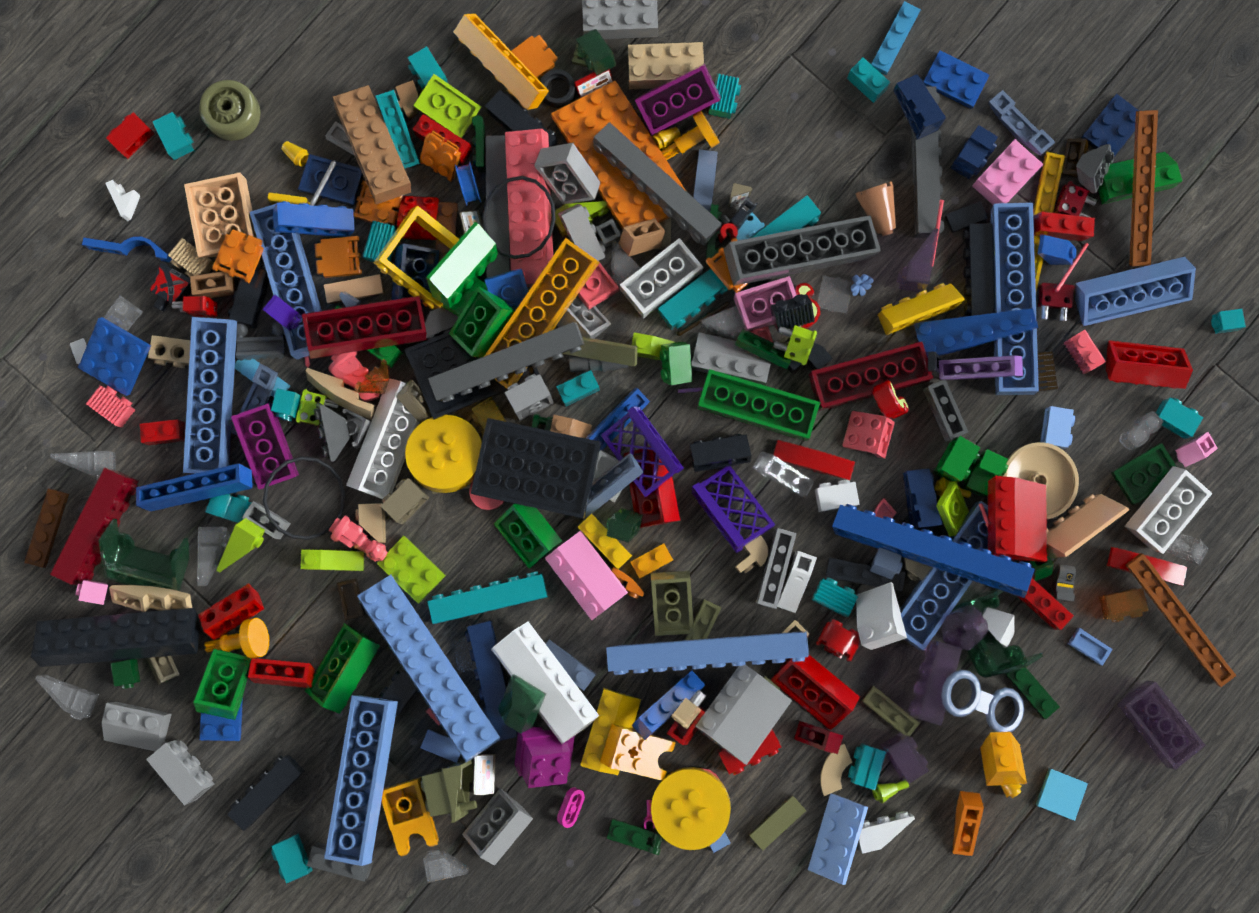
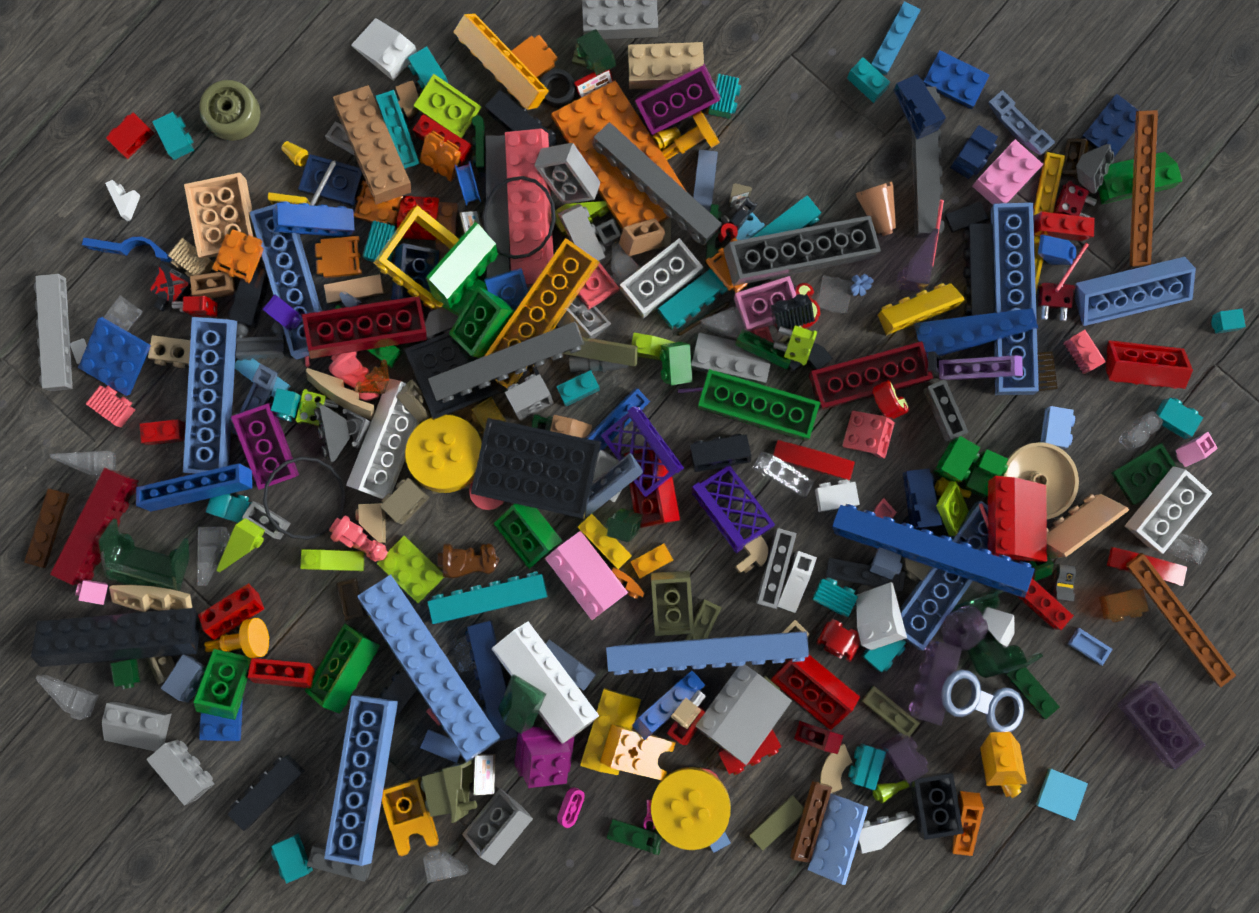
(53, 332): none -> light grey brick
(184, 679): none -> sand blue brick
(385, 48): none -> white slope
(464, 562): none -> reddish brown animal
(811, 822): none -> reddish brown plate
(882, 657): none -> teal brick
(936, 806): none -> black slope

